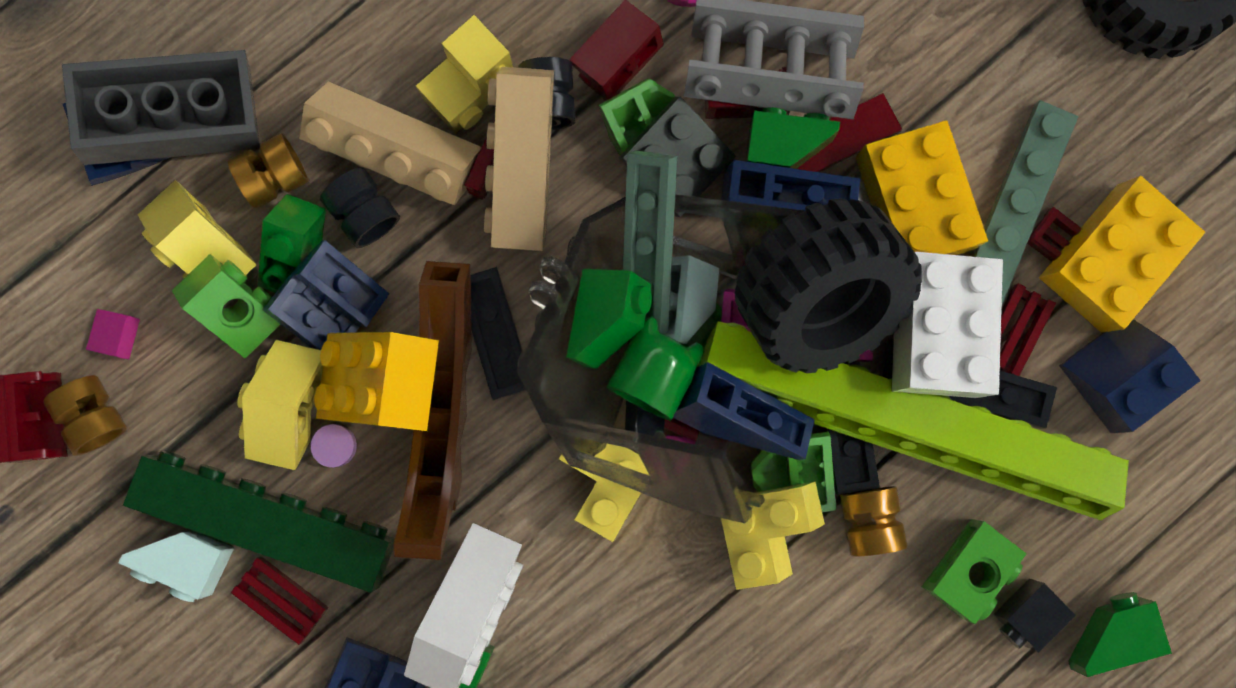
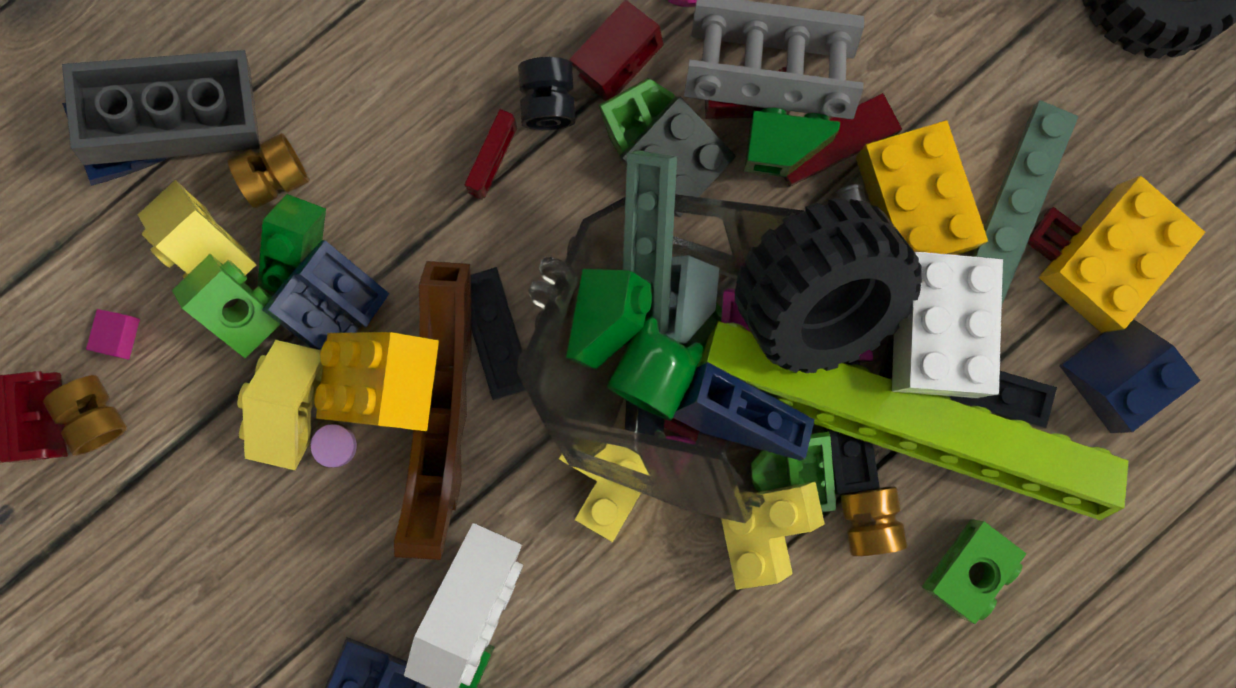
(185, 562): light aqua slope -> none
(259, 521): dark green brick -> none
(267, 612): dark red tile -> none
(356, 201): black wheel -> none
(388, 142): tan brick -> none
(460, 83): light yellow brick -> none
(520, 157): tan brick -> none
(784, 186): dark blue slope -> none
(1032, 300): dark red tile -> none
(1033, 616): black brick -> none
(1120, 636): green slope -> none

